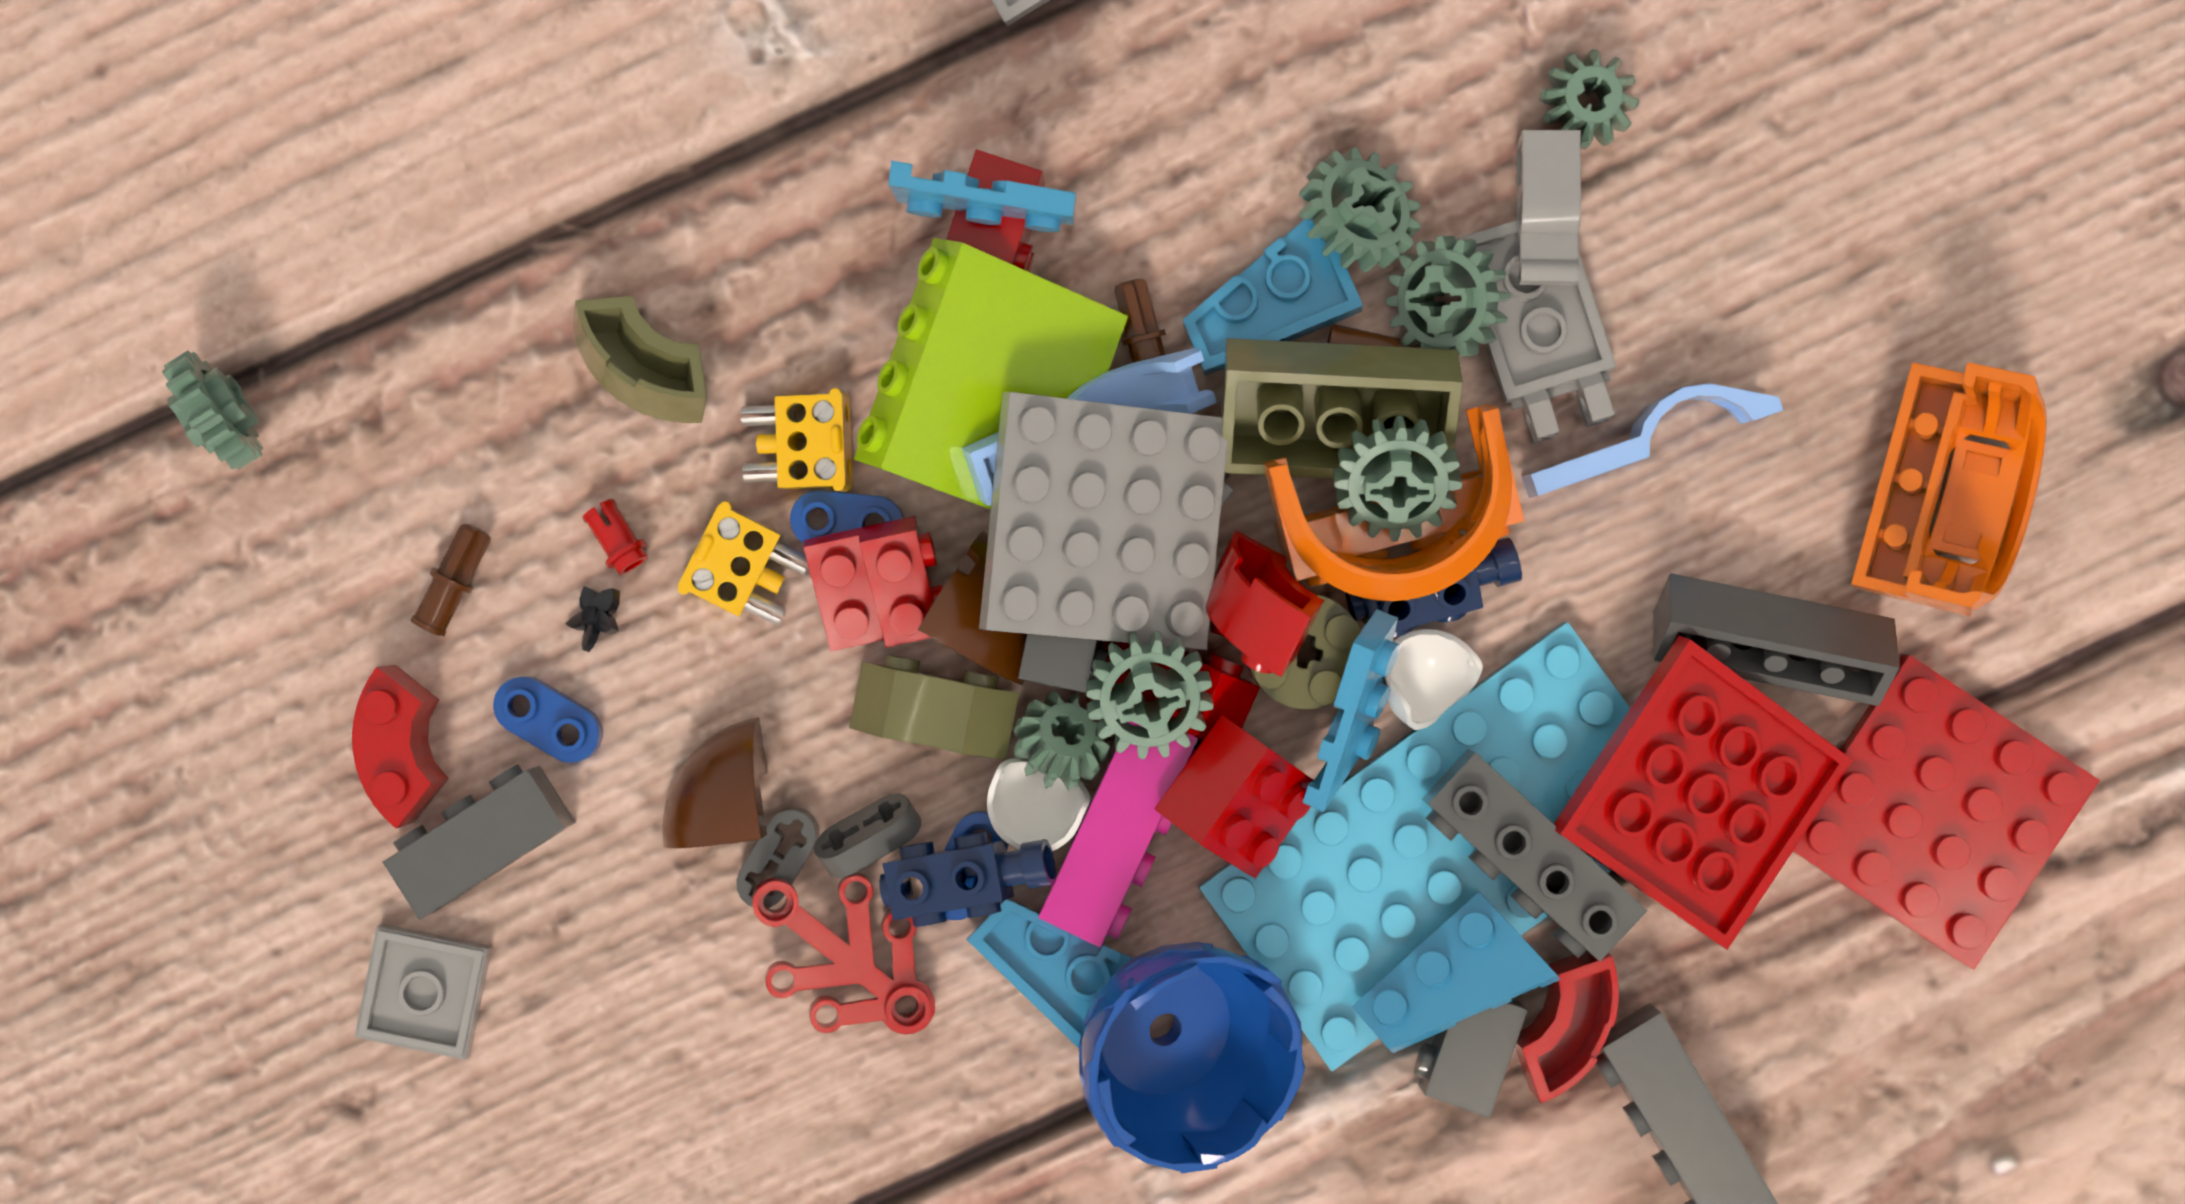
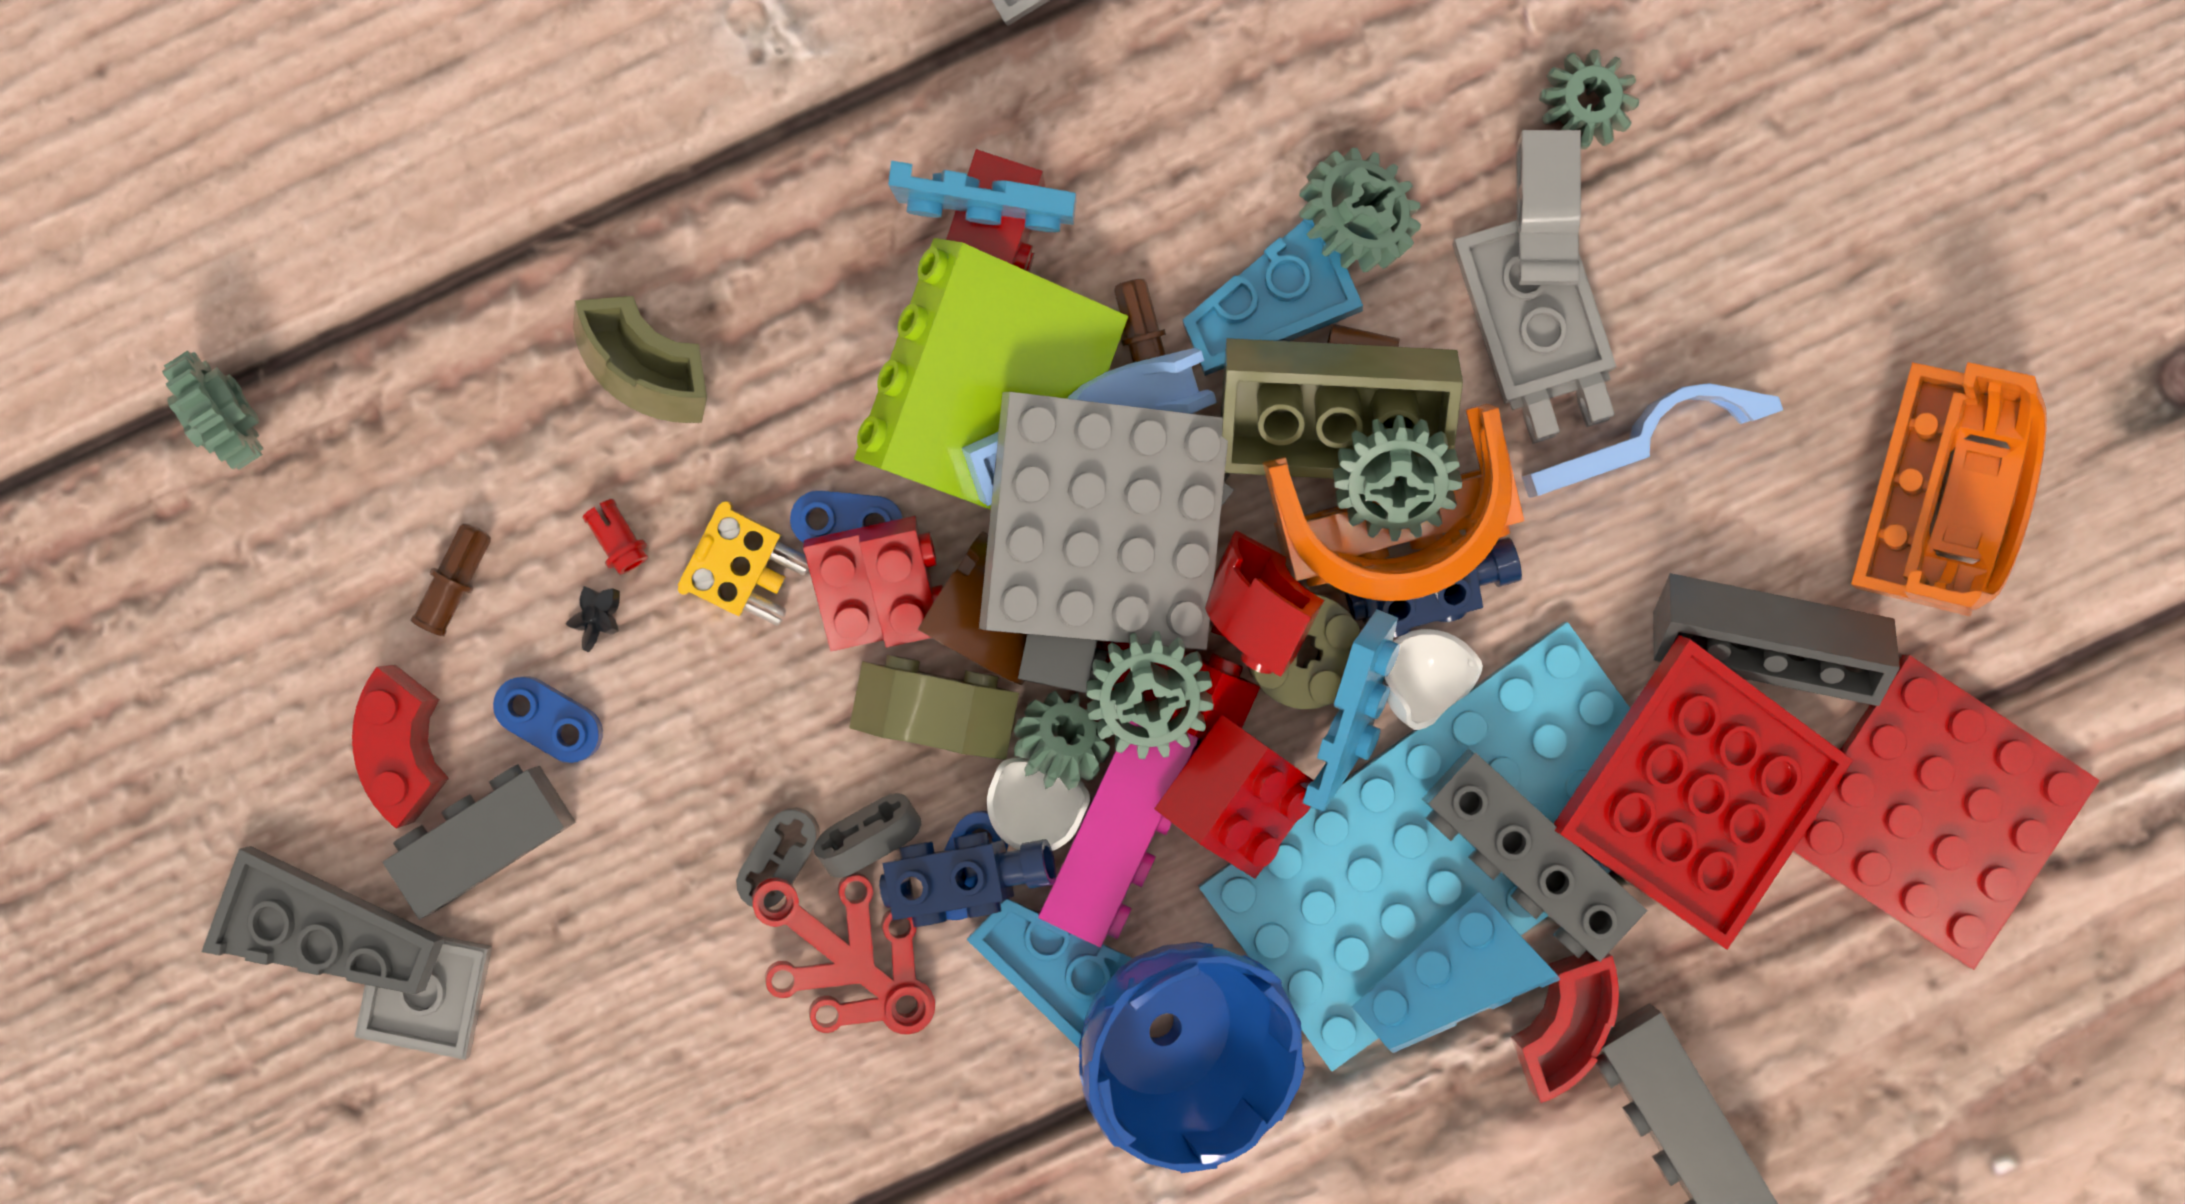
(304, 923): none -> dark grey wing
(718, 791): reddish brown brick -> none
(827, 447): yellow piece -> none
(1446, 271): sand green gear -> none
(1471, 1058): brick -> none

